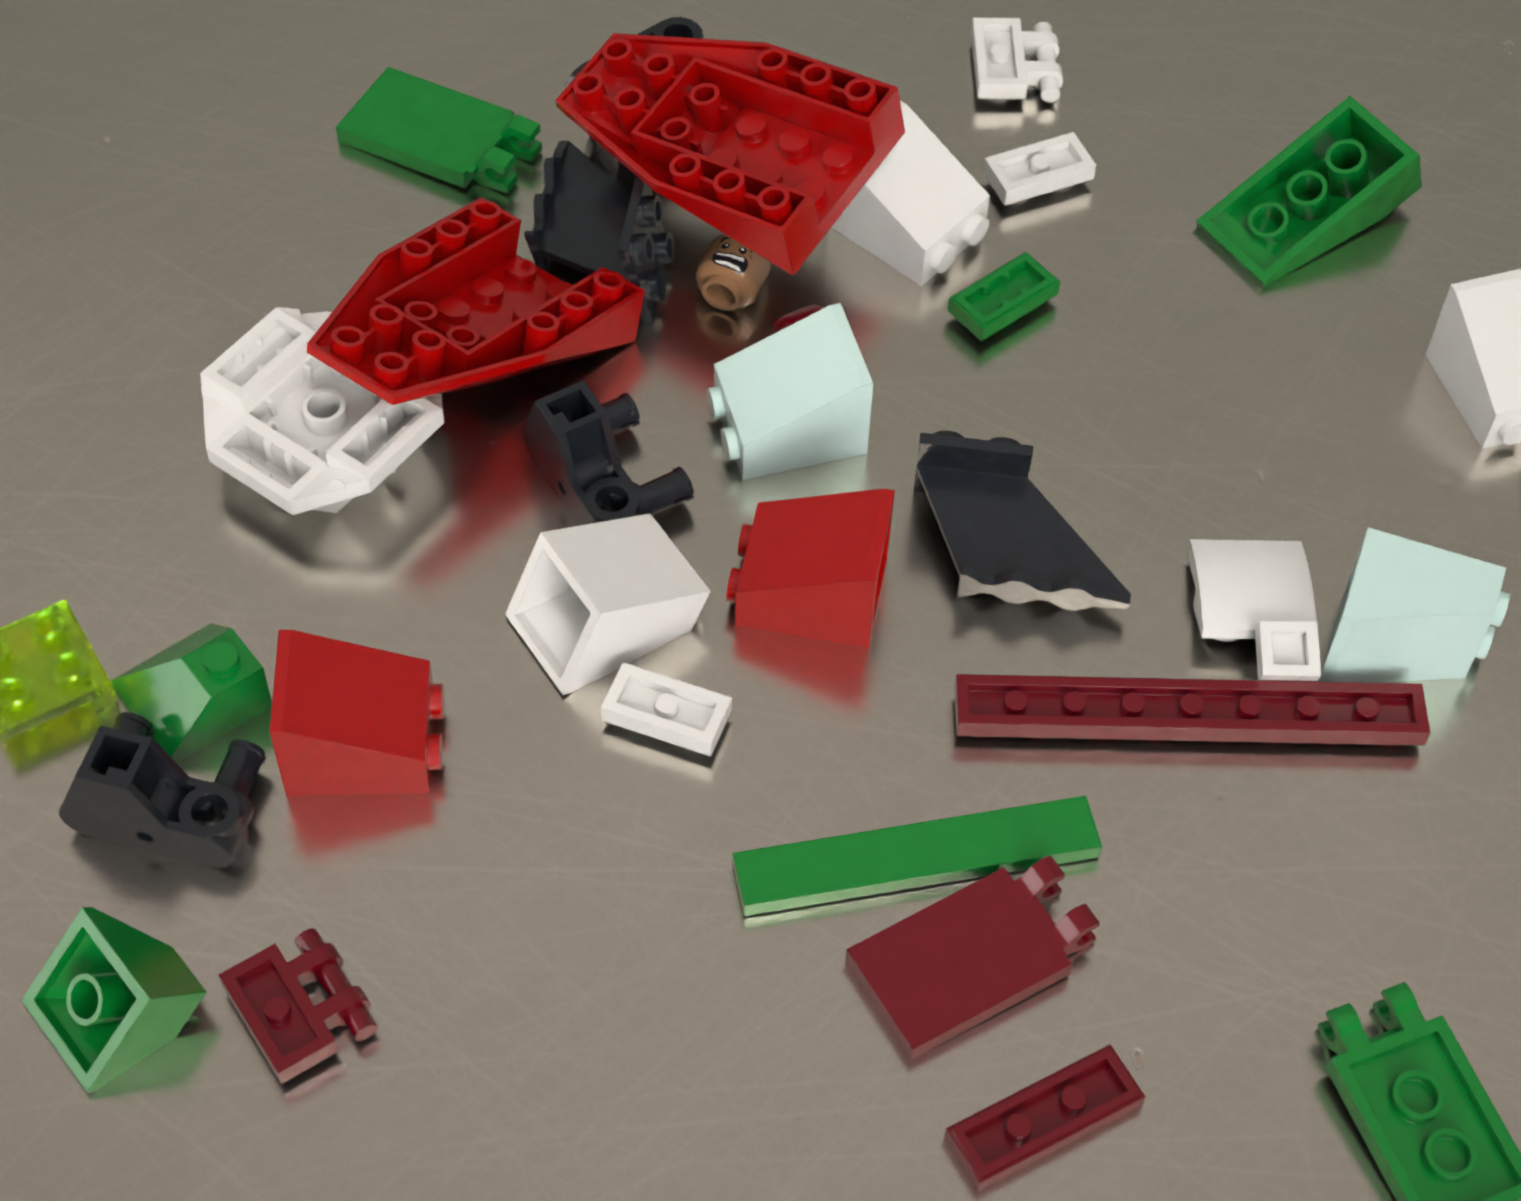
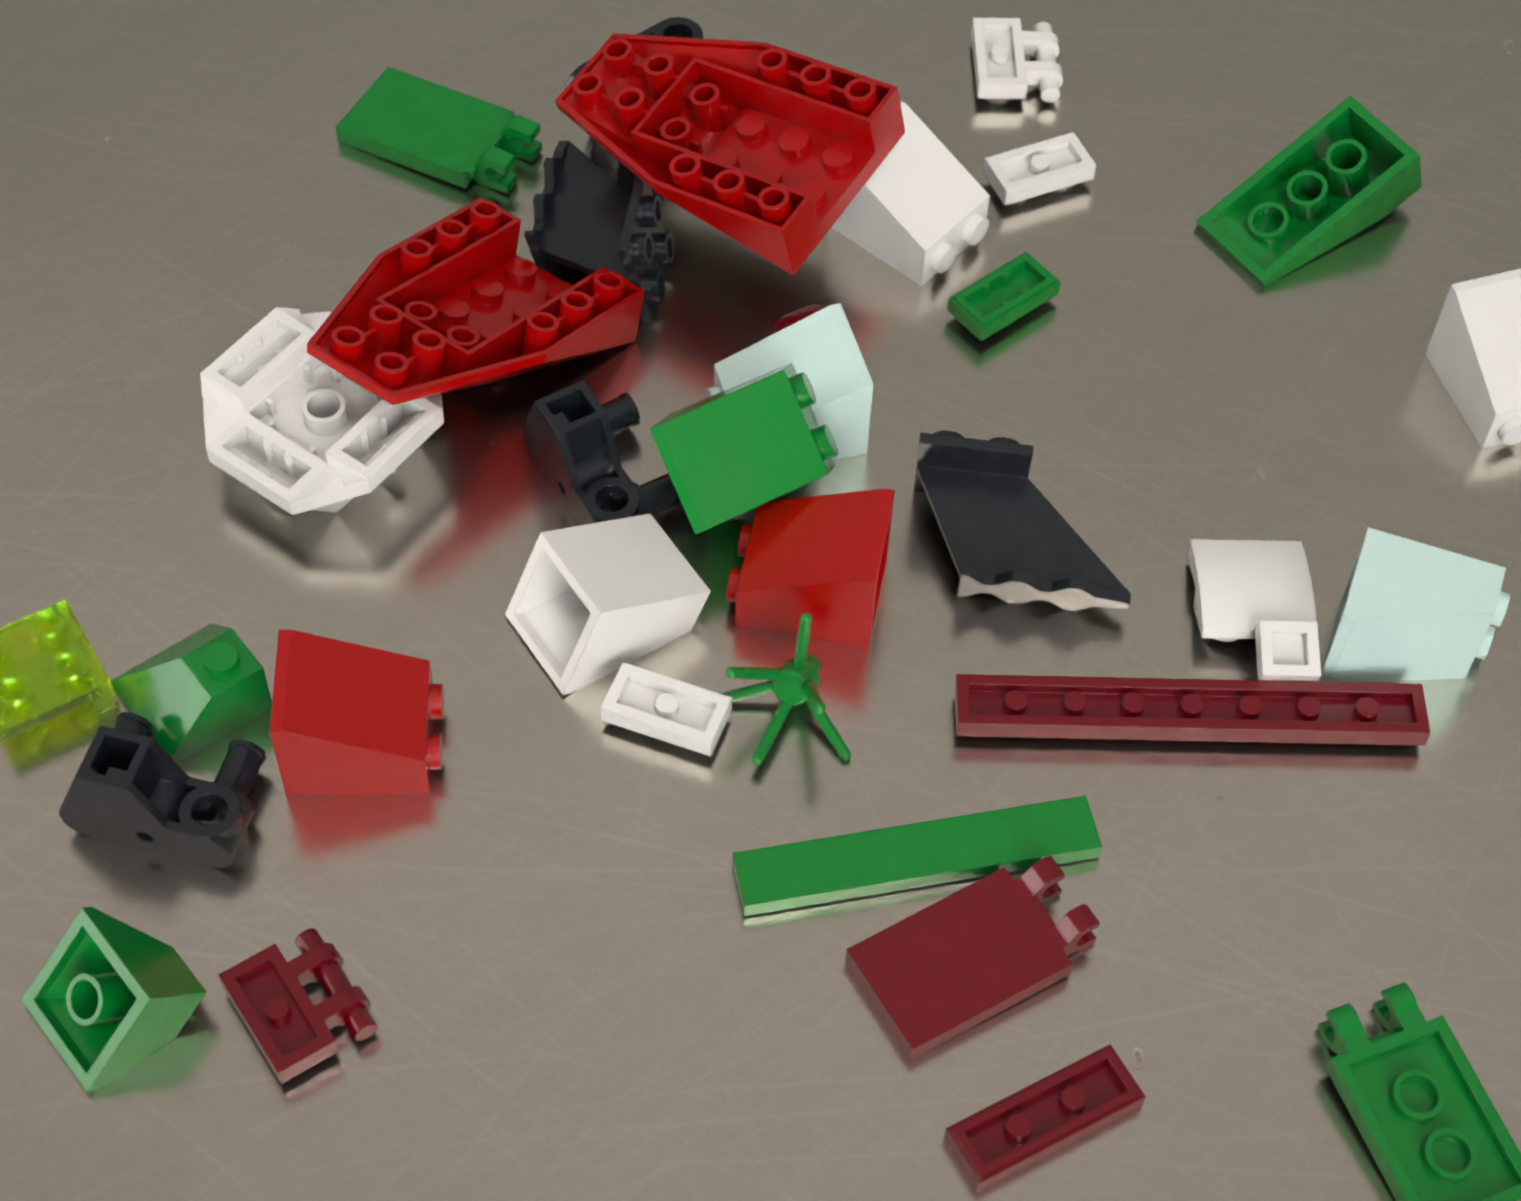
(731, 274): medium nougat head -> none
(744, 446): none -> green slope
(792, 685): none -> green plant

